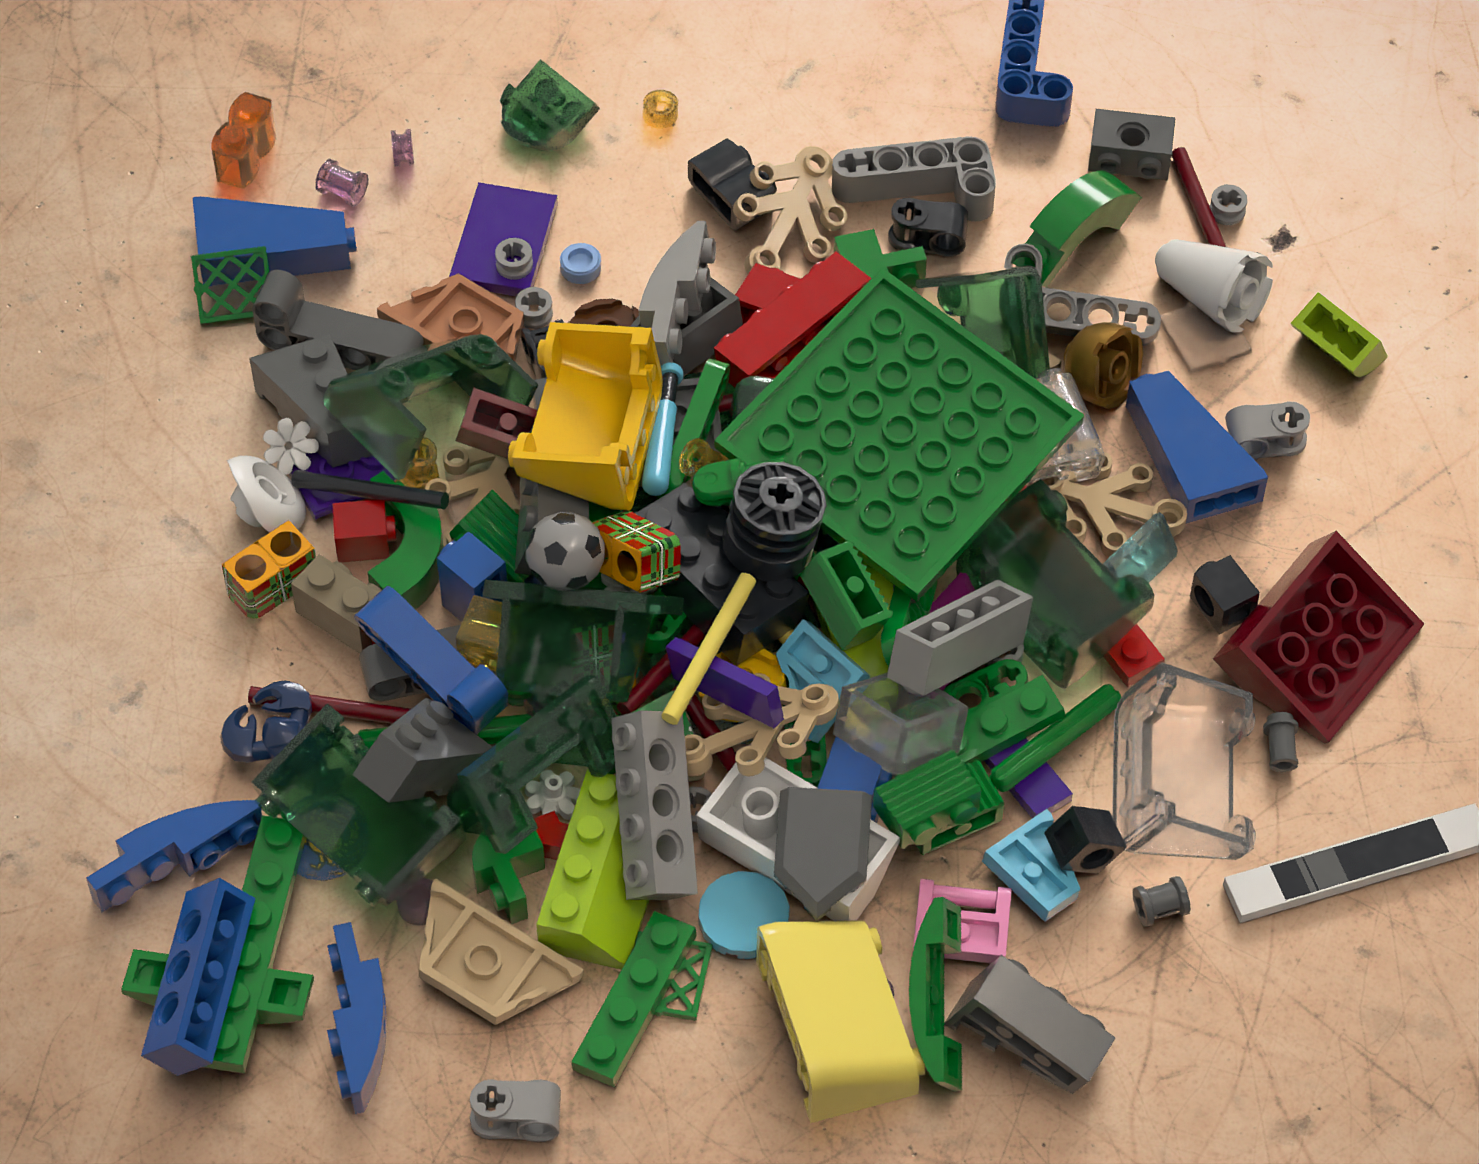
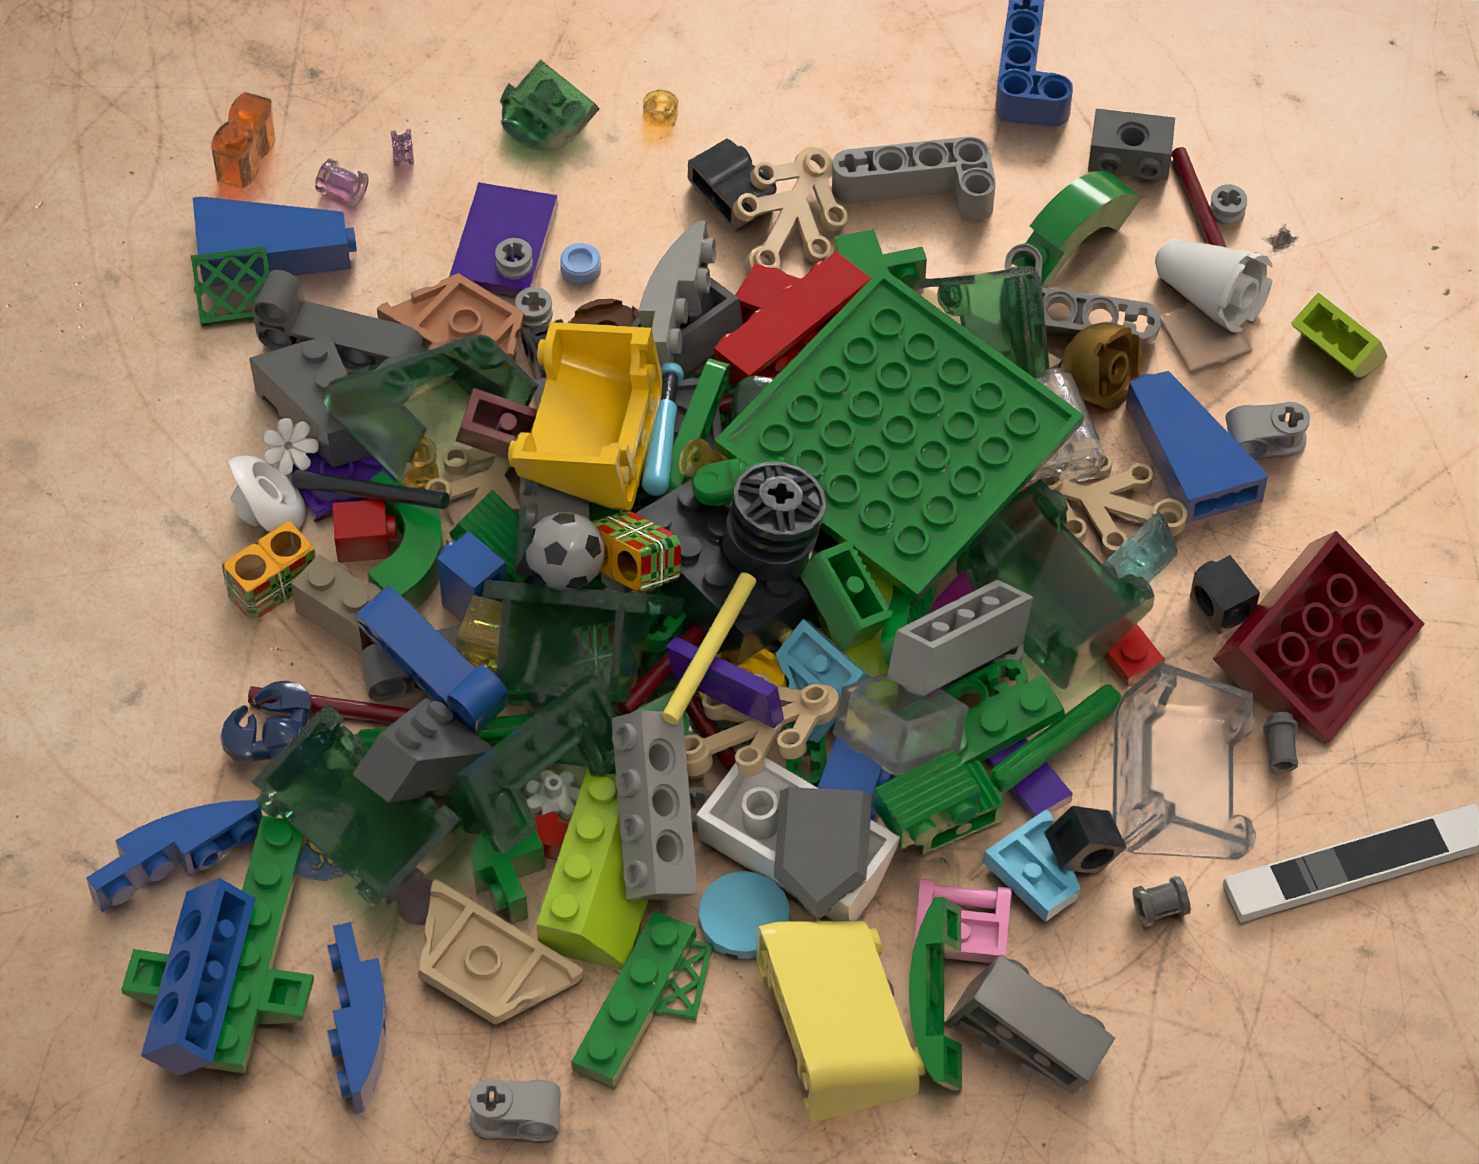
(934, 225): black piece -> none

